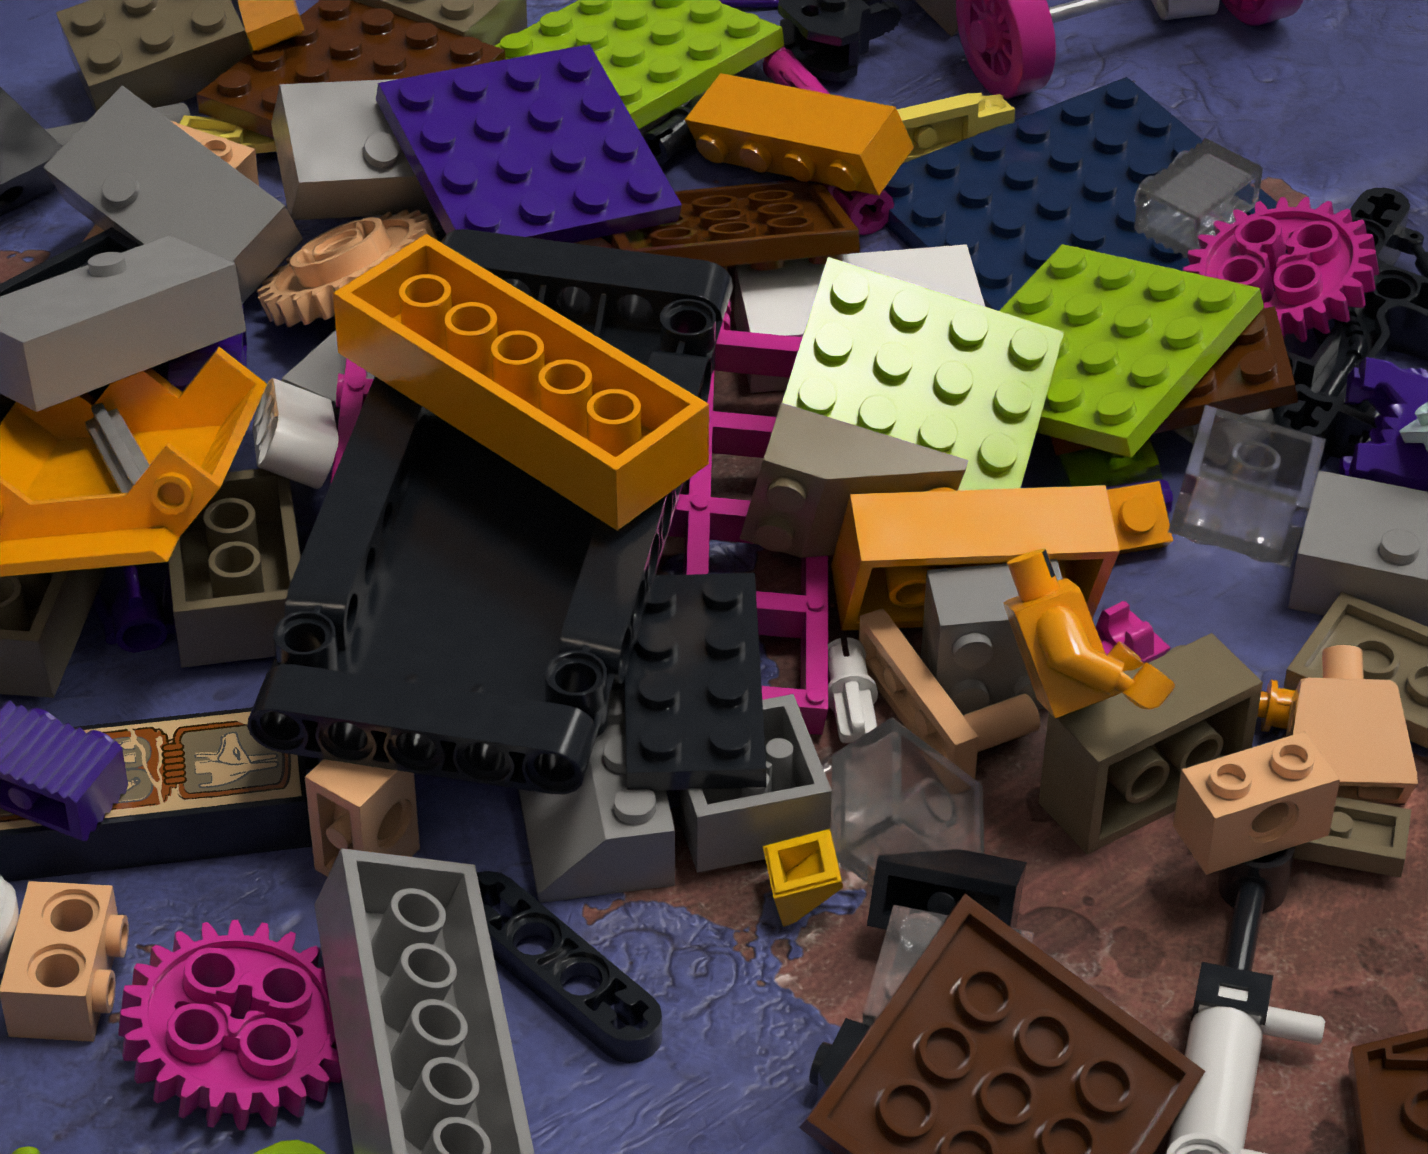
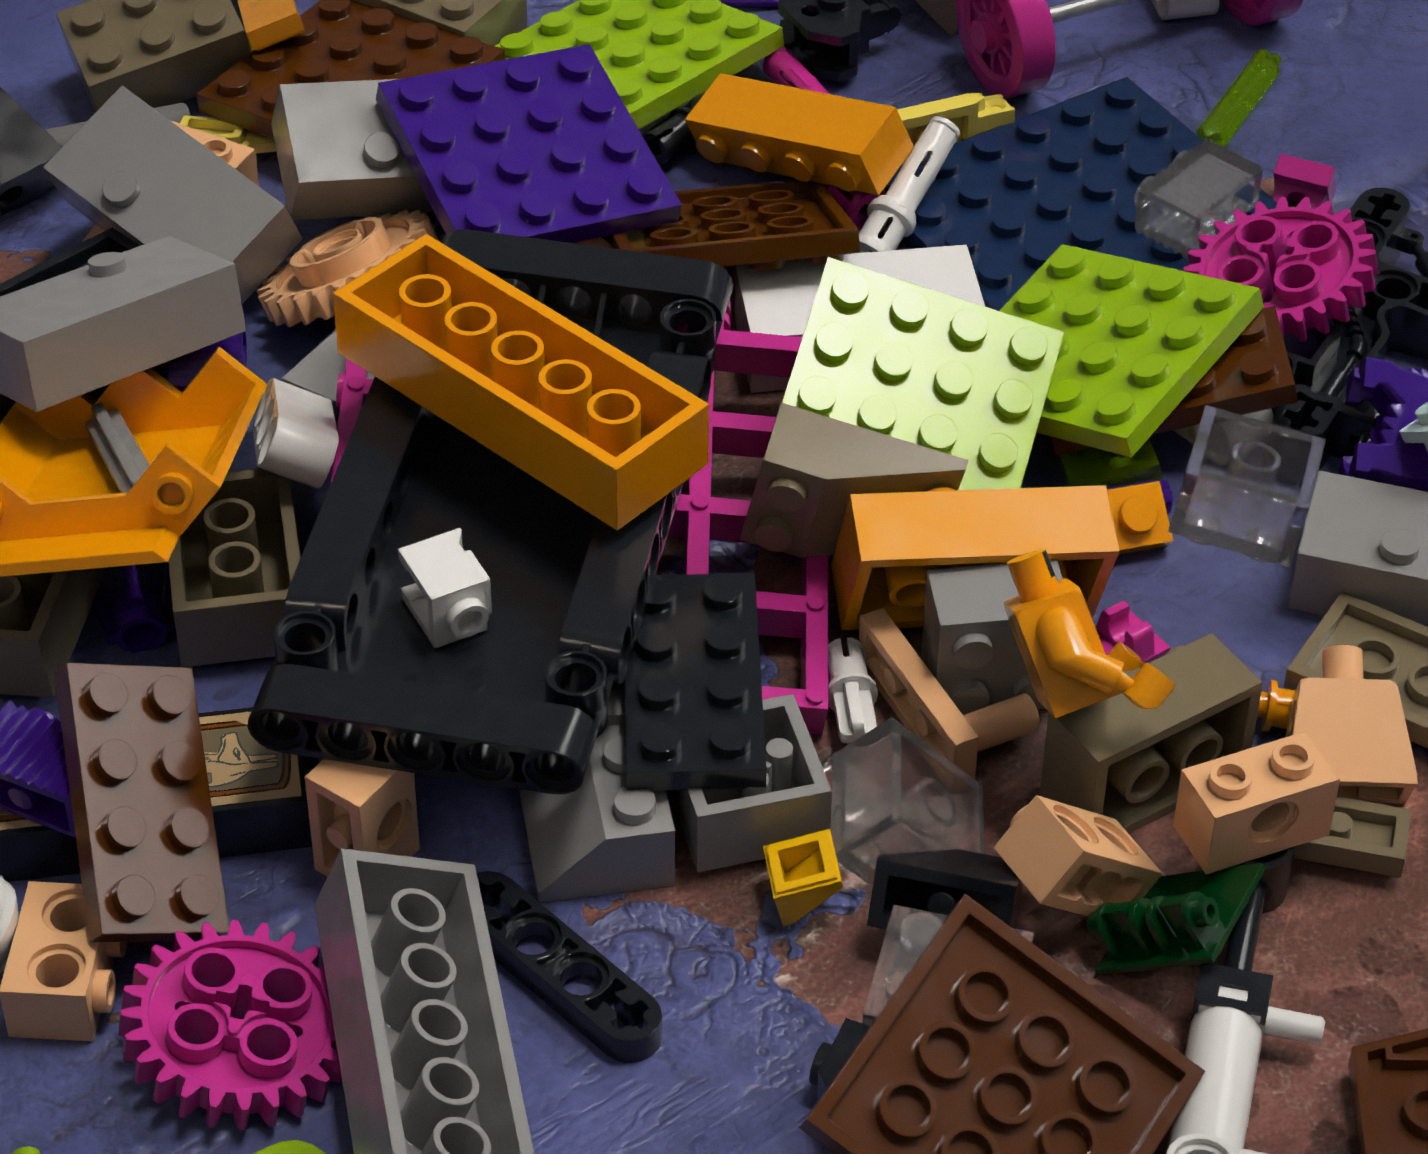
(140, 802): none -> plate
(450, 588): none -> white window
(895, 211): none -> white pin
(1075, 857): none -> light nougat brick
(1176, 922): none -> dark green hinge
(1240, 97): none -> clear neon green axle
(1303, 178): none -> dark pink tile

